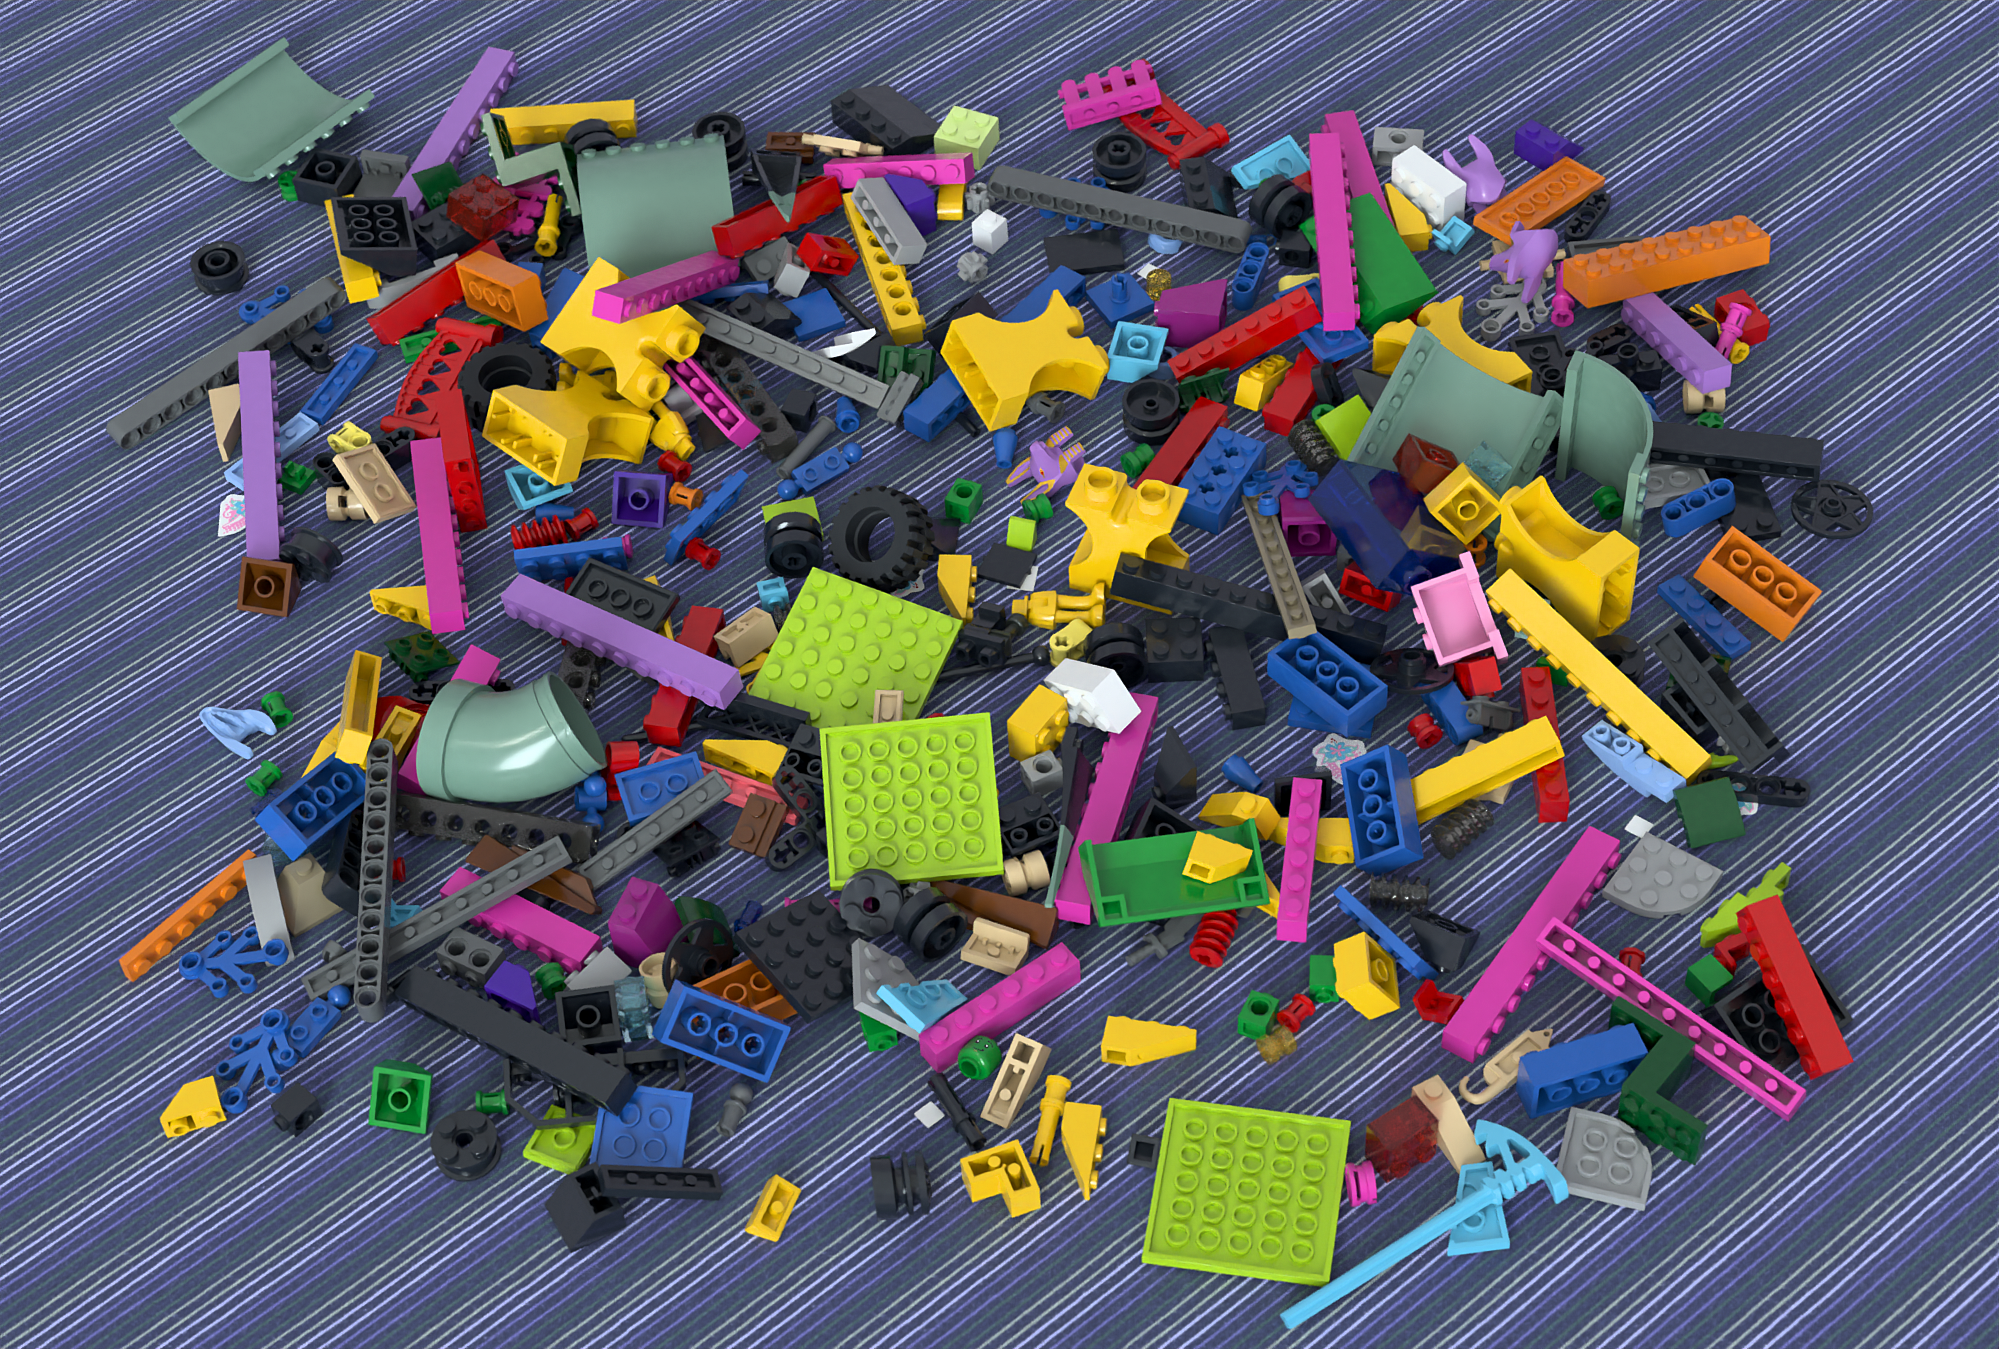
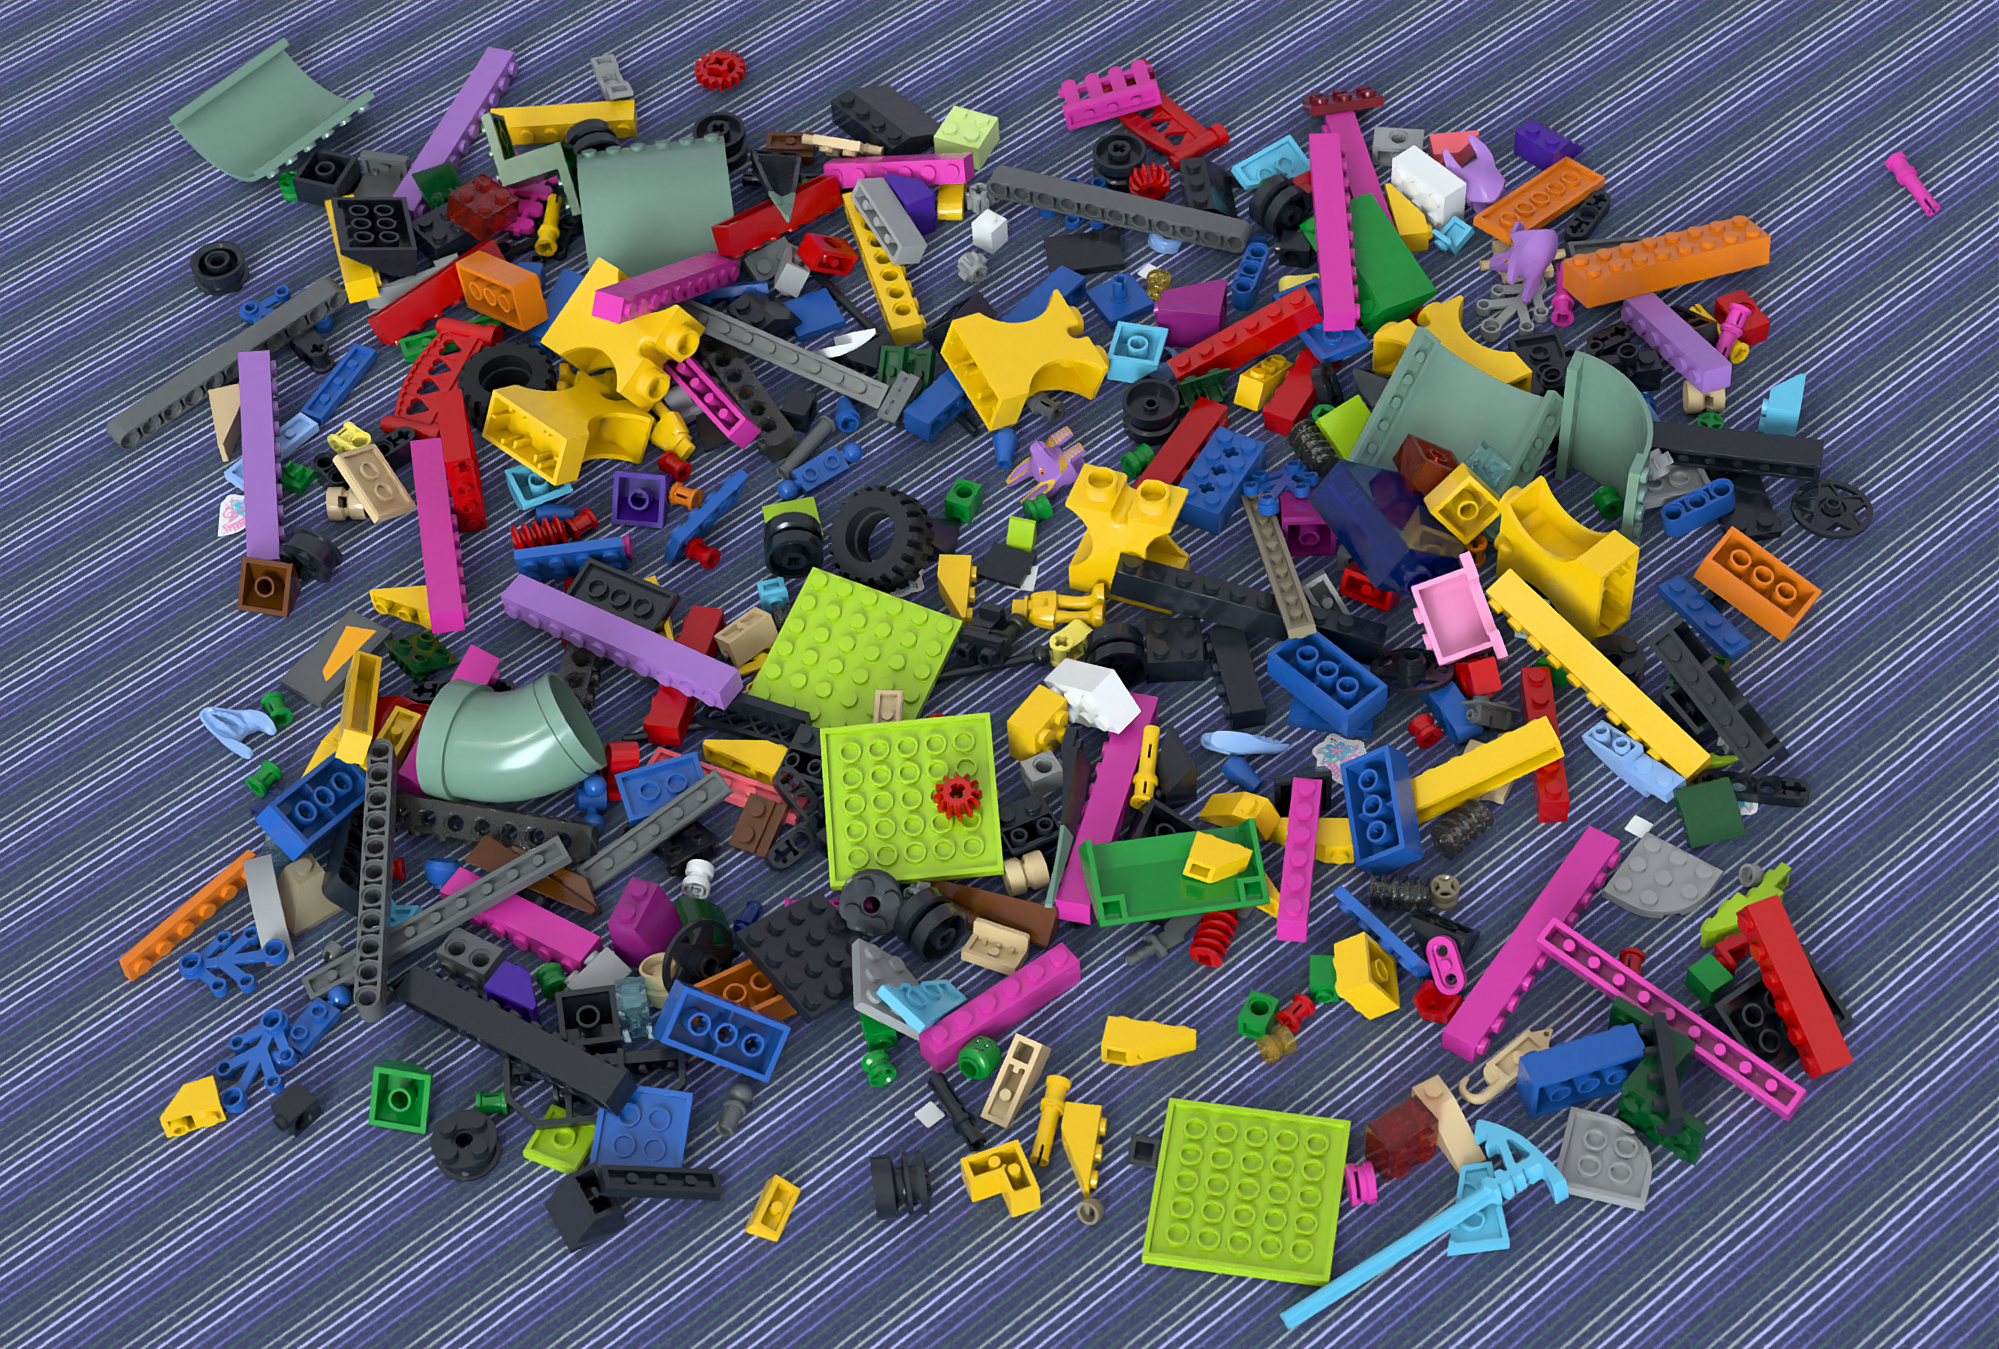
(325, 666): none -> dark grey tile
(440, 870): none -> blue cone
(609, 78): none -> light grey slope
(698, 876): none -> white wheel
(720, 70): none -> red gear
(878, 1068): none -> green wheel
(955, 806): none -> red gear
(1086, 1208): none -> dark tan hinge
(1145, 777): none -> yellow pin
(1150, 181): none -> red gear
(1241, 743): none -> light blue animal
(1342, 101): none -> dark red plate
(1441, 886): none -> dark tan wheel
(1443, 965): none -> dark pink plate
(1455, 143): none -> coral slope
(1659, 463): none -> light grey gear
(1666, 1075): none -> black hinge
(1751, 875): none -> light grey hinge
(1783, 407): none -> medium azure slope
(1907, 176): none -> dark pink pin

